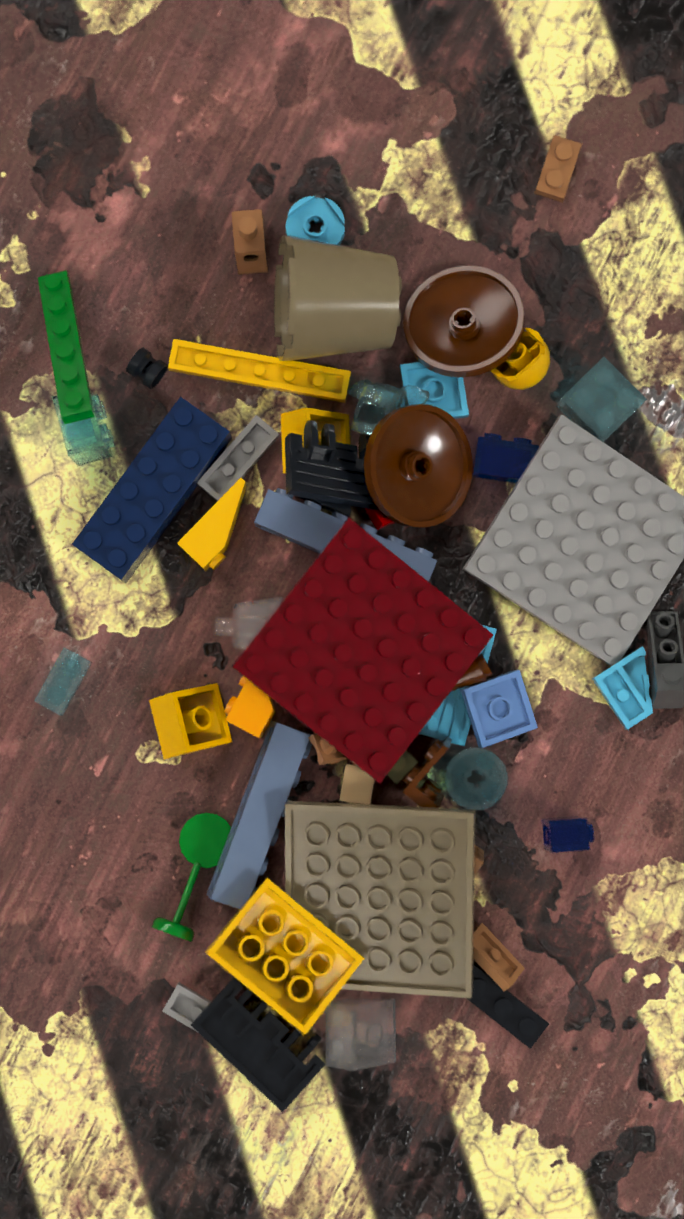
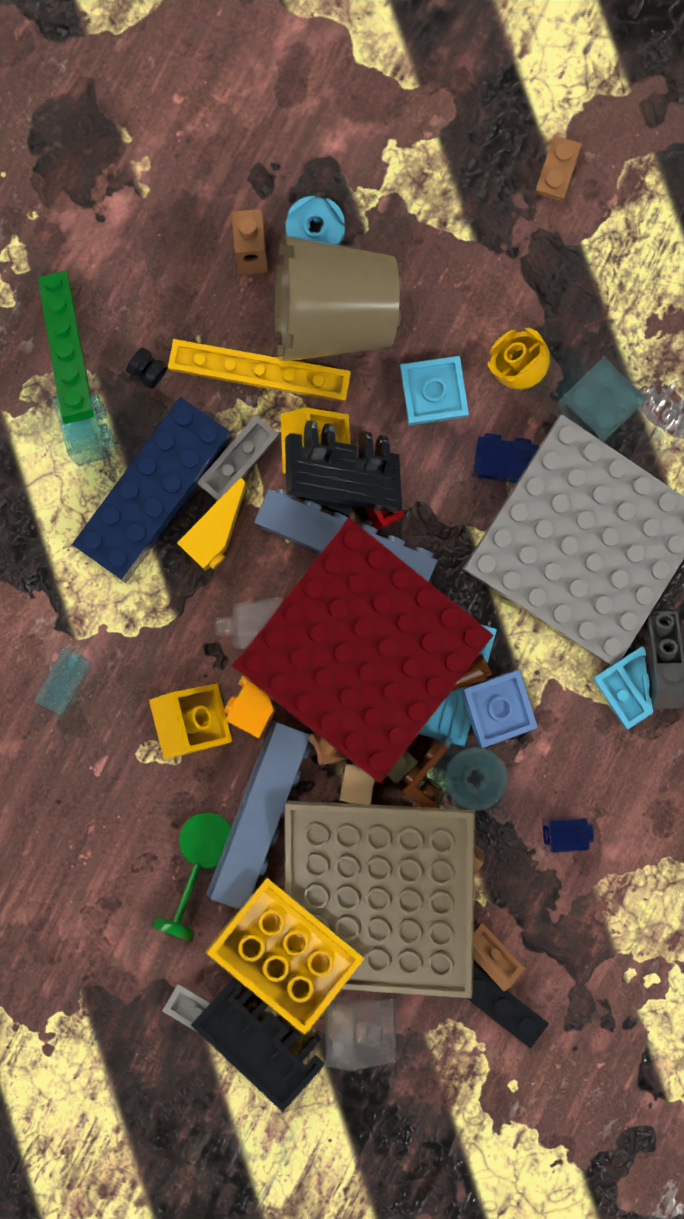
(378, 400): clear light blue piece -> none
(418, 465): reddish brown dish -> none
(464, 321): reddish brown dish -> none

